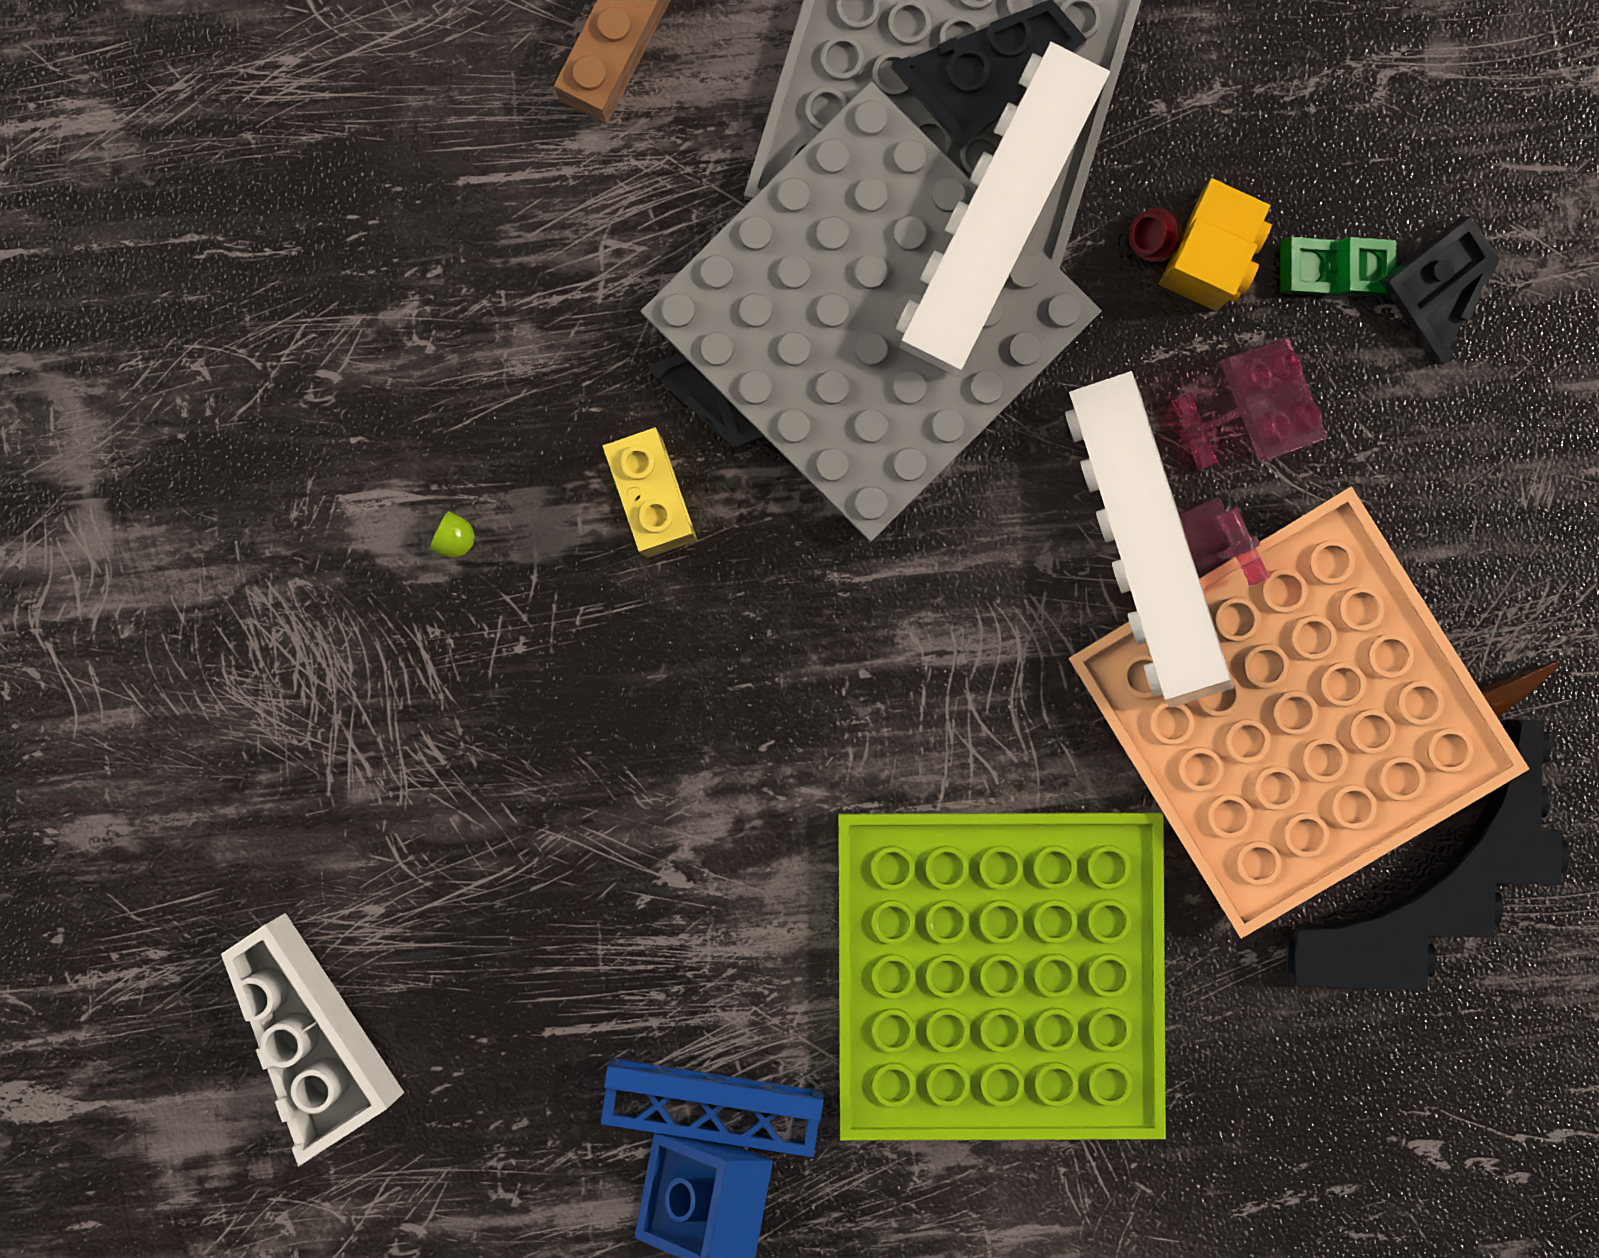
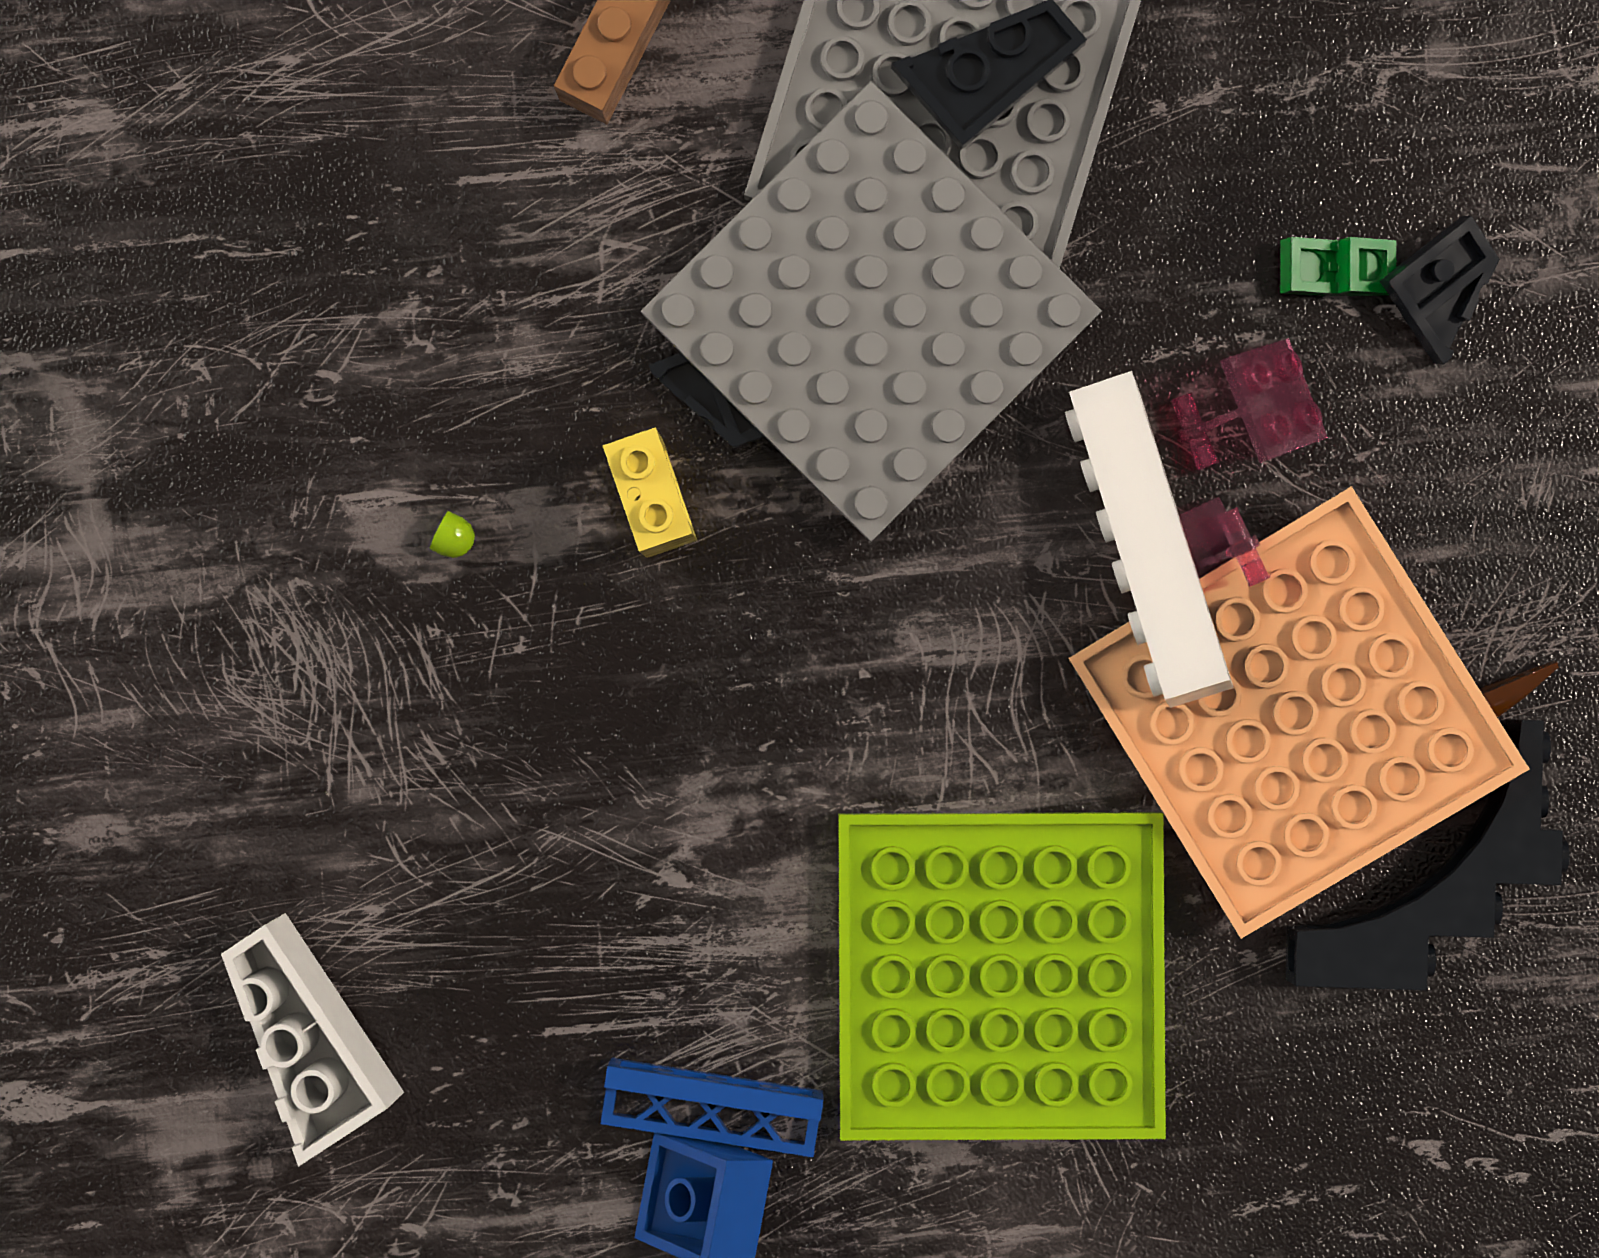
(1003, 209): white brick -> none
(1155, 234): dark red plate -> none
(1218, 247): yellow brick -> none

